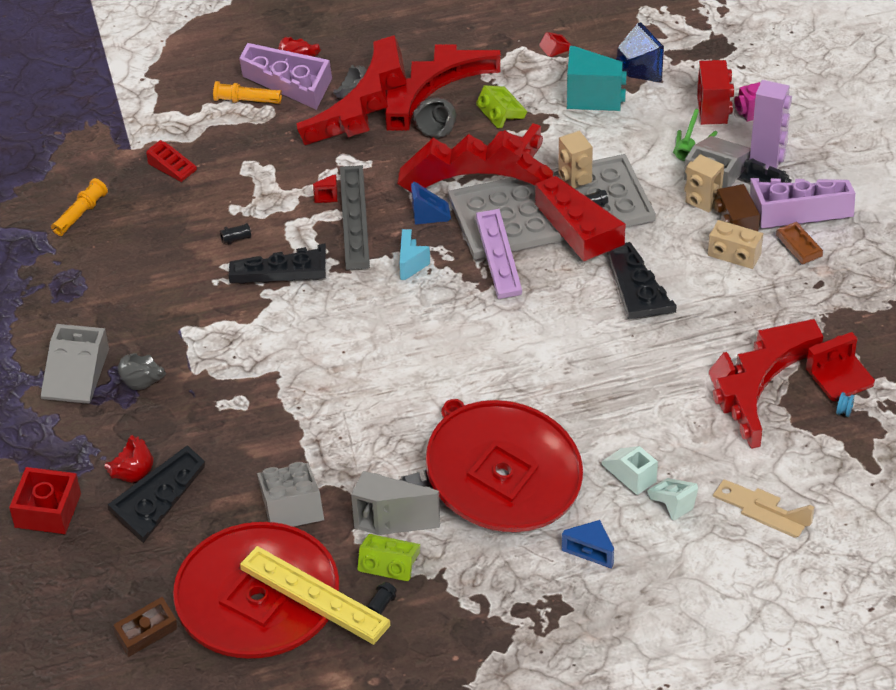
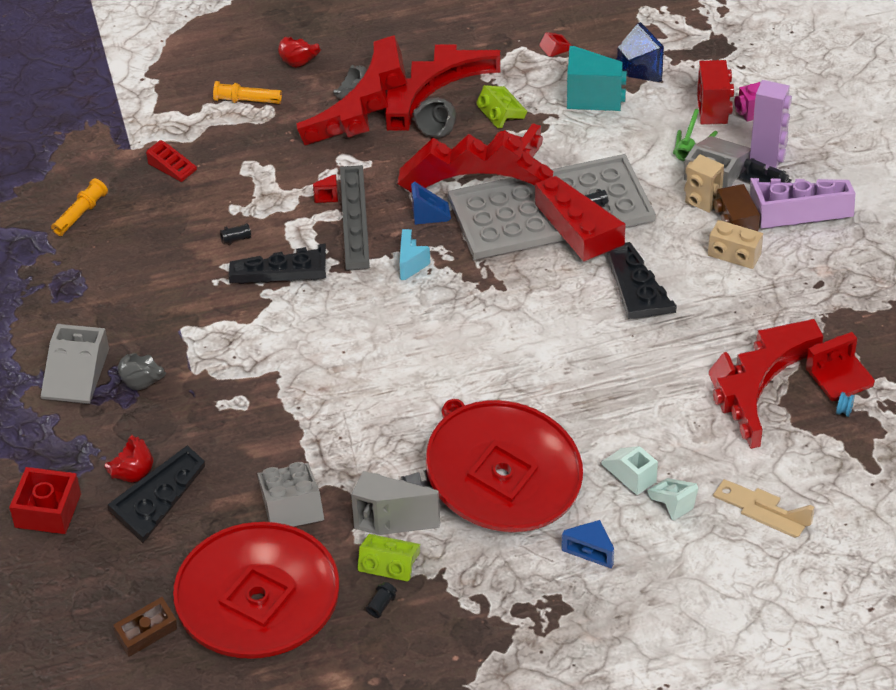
(296, 74): lavender wedge -> none
(315, 595): light yellow tile -> none
(498, 254): lavender plate -> none
(575, 159): tan brick -> none
(799, 243): dark orange plate -> none

